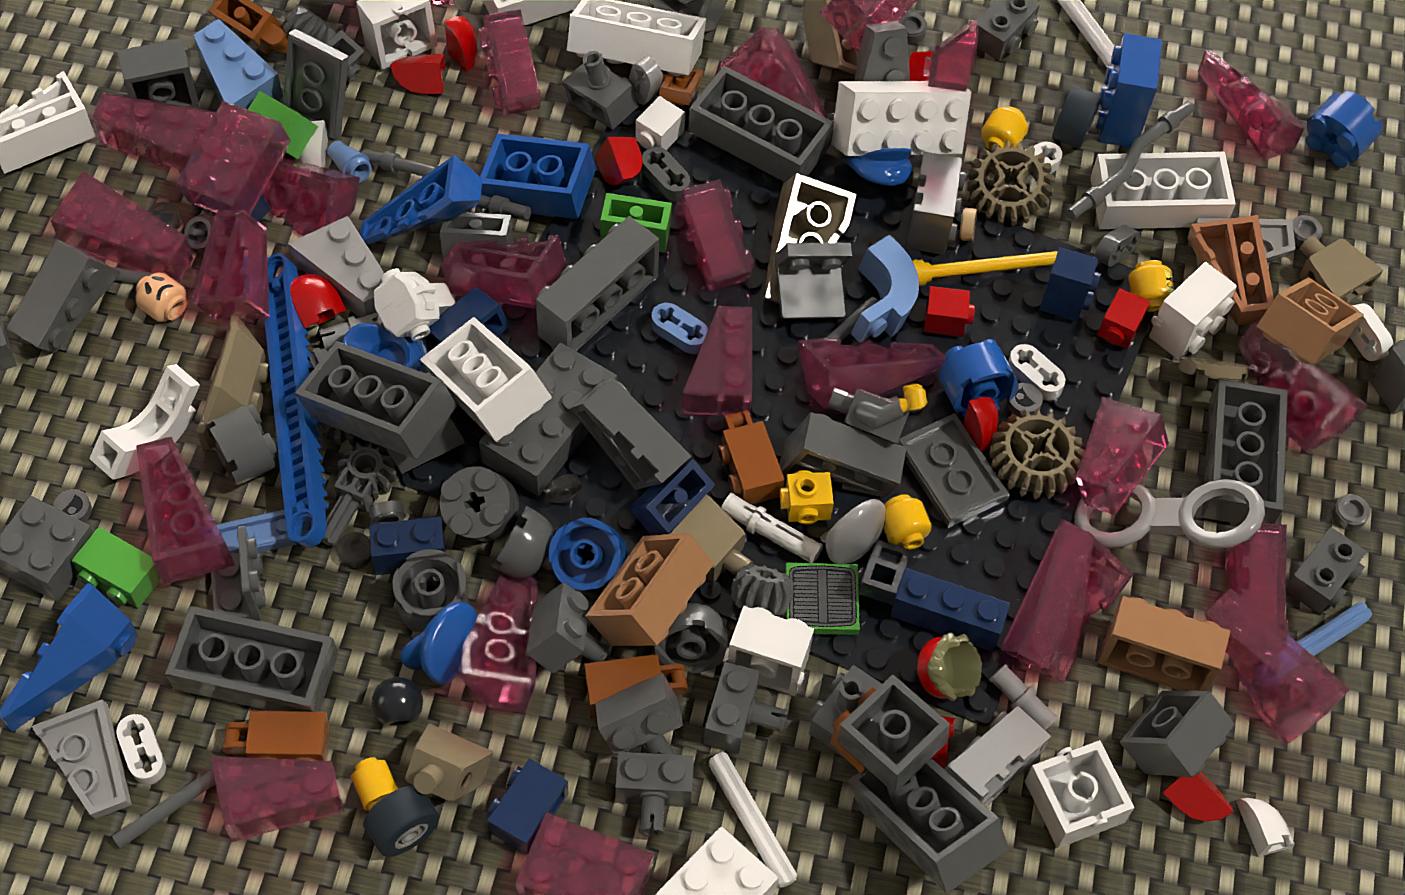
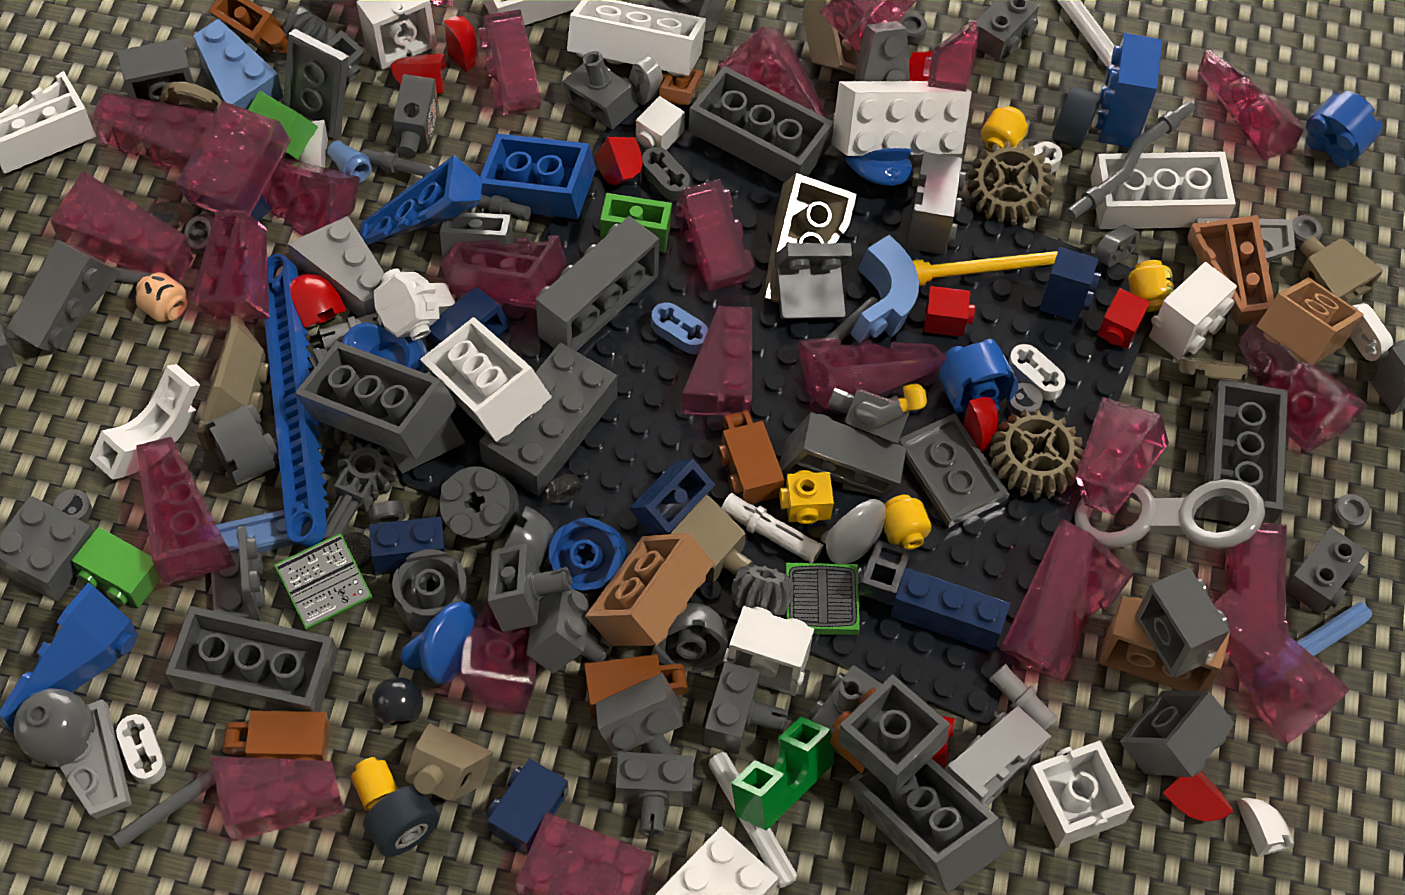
(53, 726): none -> dark grey cylinder
(189, 96): none -> dark tan tile
(323, 581): none -> light grey tile
(414, 126): none -> dark grey torso
(518, 586): none -> dark grey brick
(629, 435): dark grey wedge -> none
(765, 792): none -> green arch
(949, 667): olive hair -> none
(968, 224): tan tile -> none
(1182, 622): none -> dark grey brick

